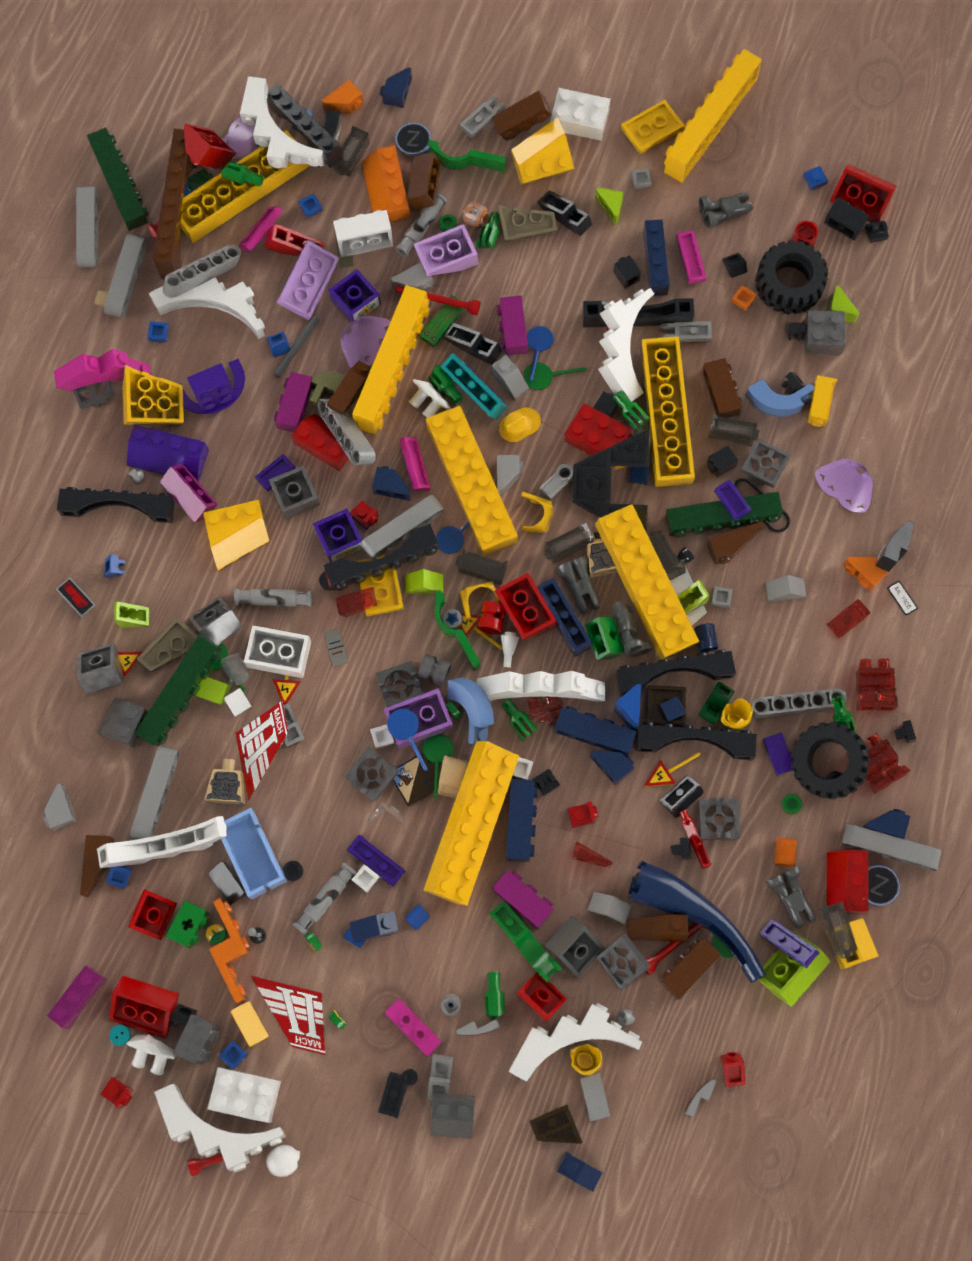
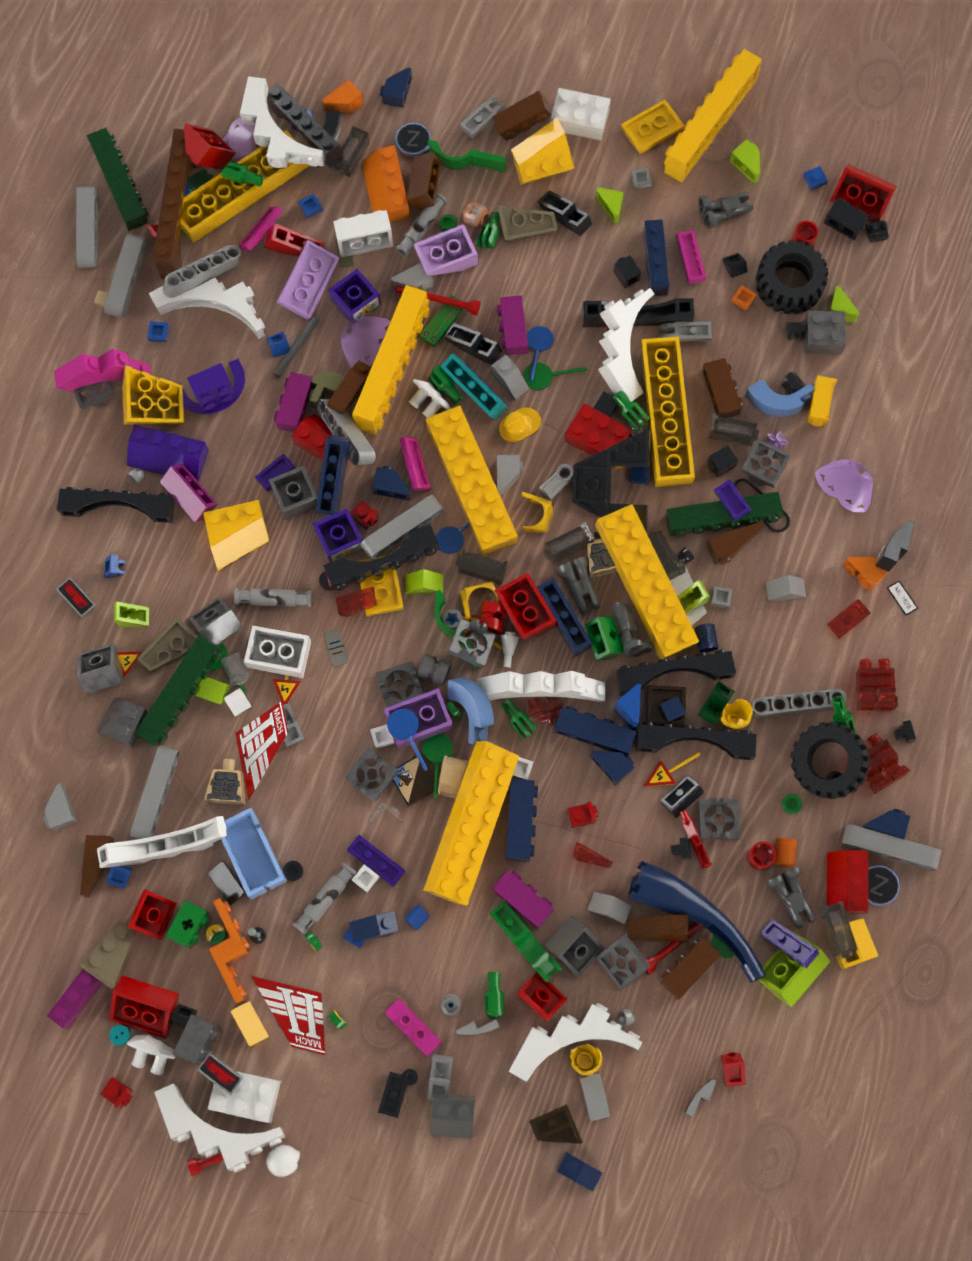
(109, 955): none -> dark tan wing
(220, 1073): none -> slope
(233, 1055): blue plate -> none
(332, 475): none -> dark blue brick
(466, 653): none -> dark grey piece
(546, 782): black tile -> none
(747, 160): none -> lime slope
(761, 856): none -> red wheel
(776, 441): none -> lavender plant
(778, 753): dark purple tile -> none

